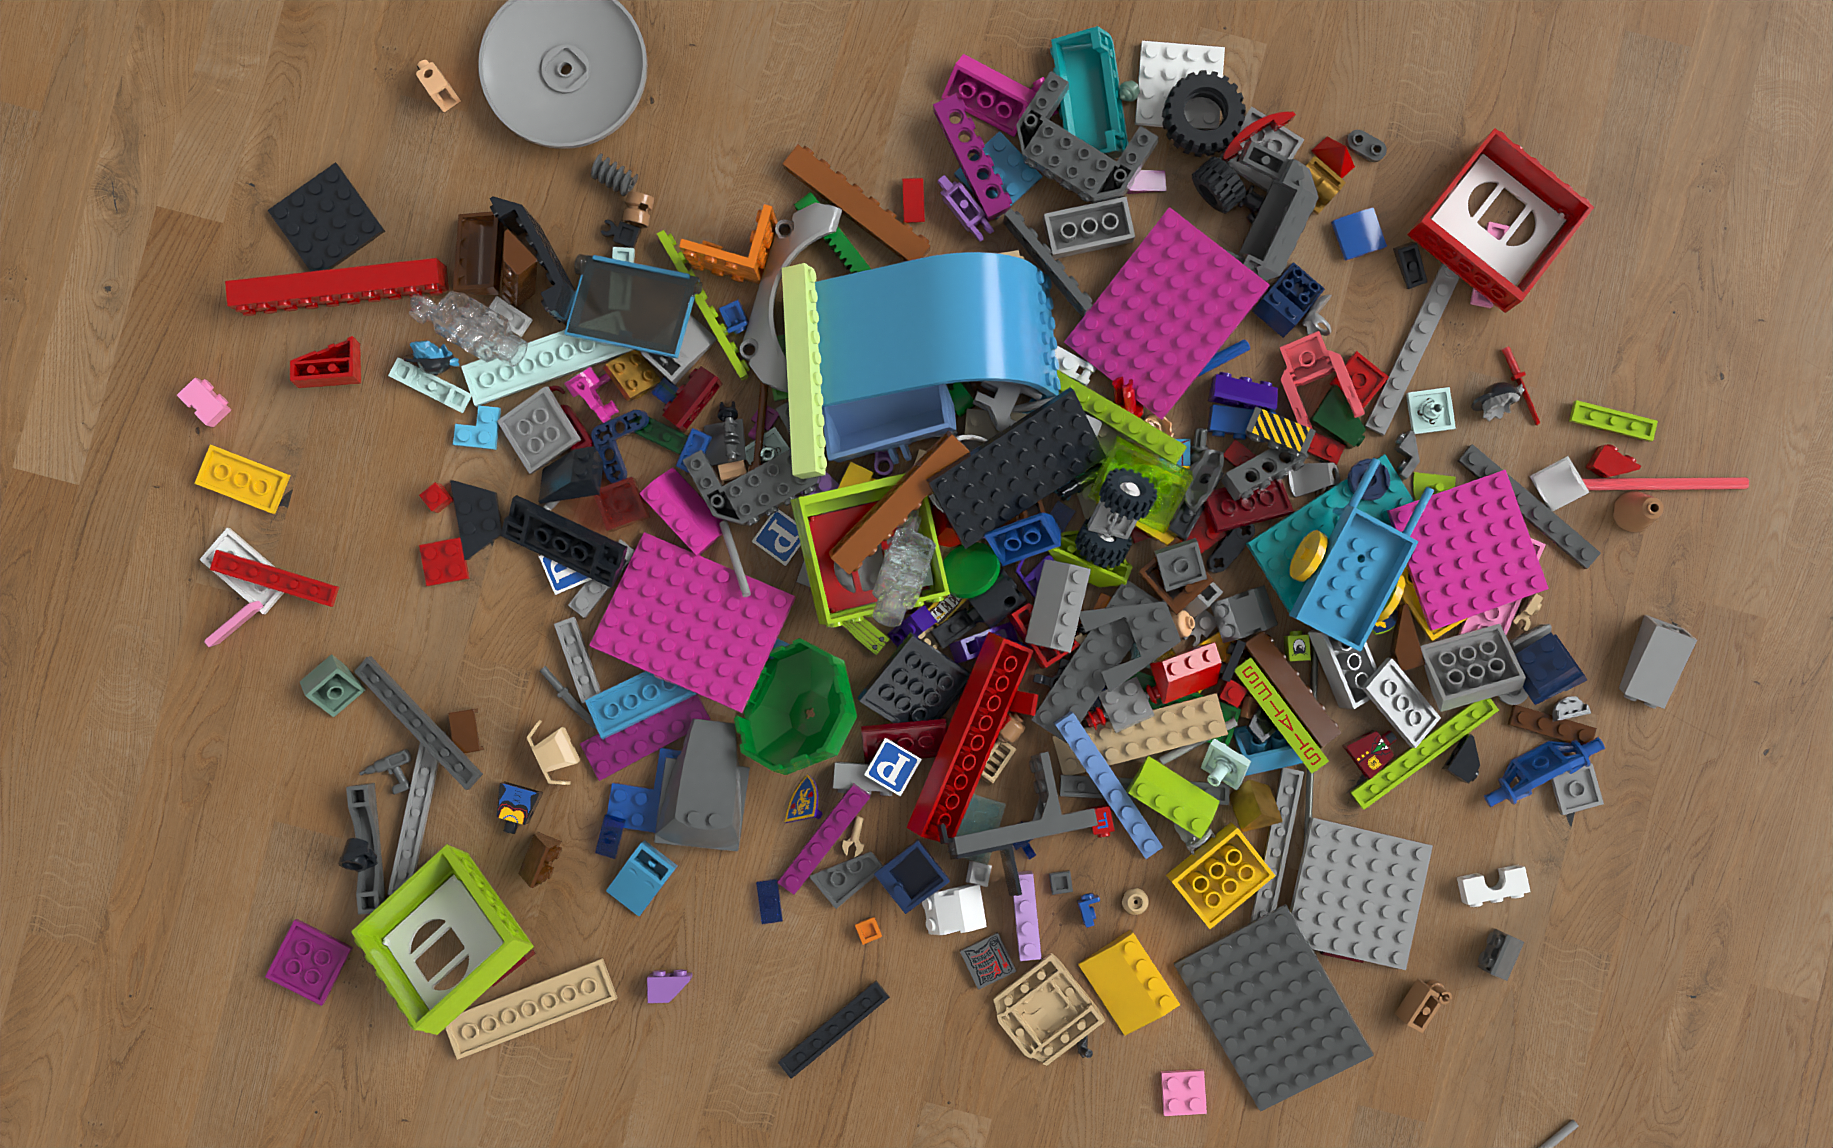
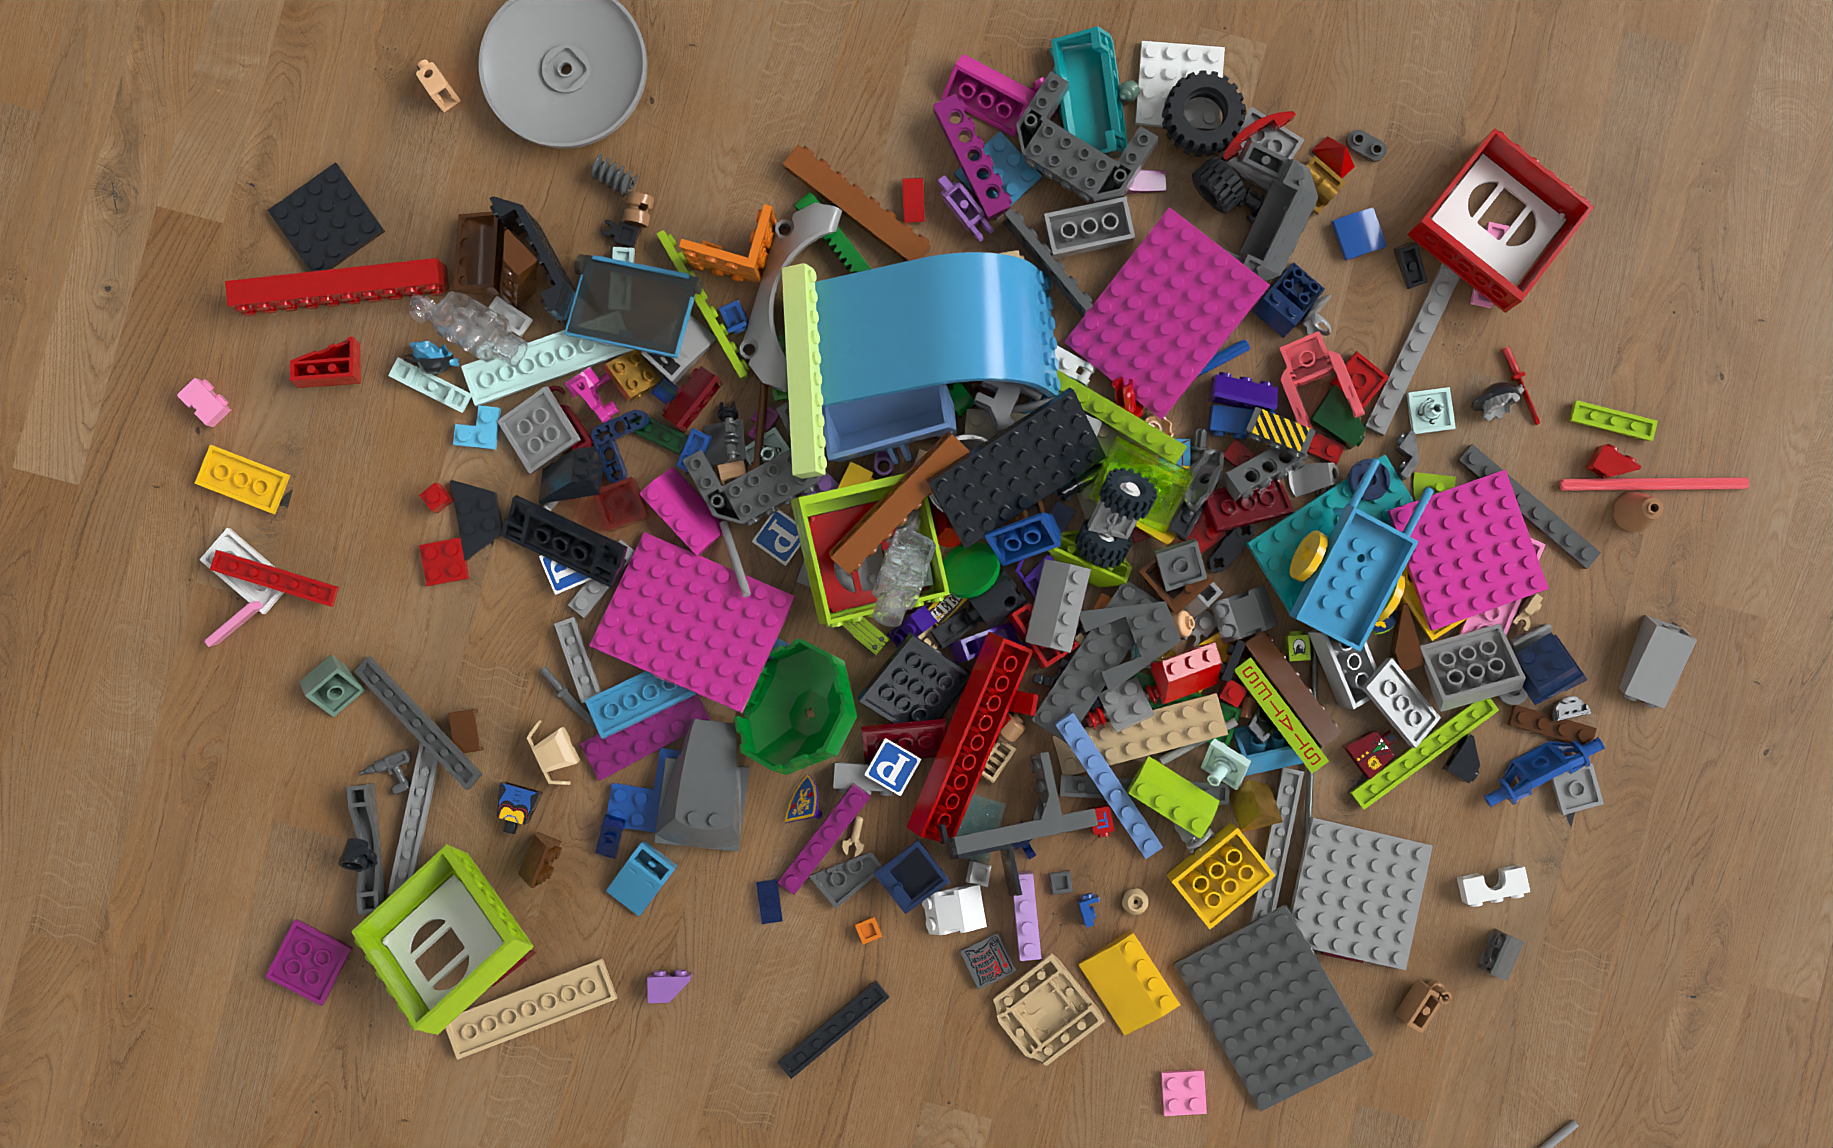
(1082, 1047): black bar -> none
(1559, 484): white piece -> none

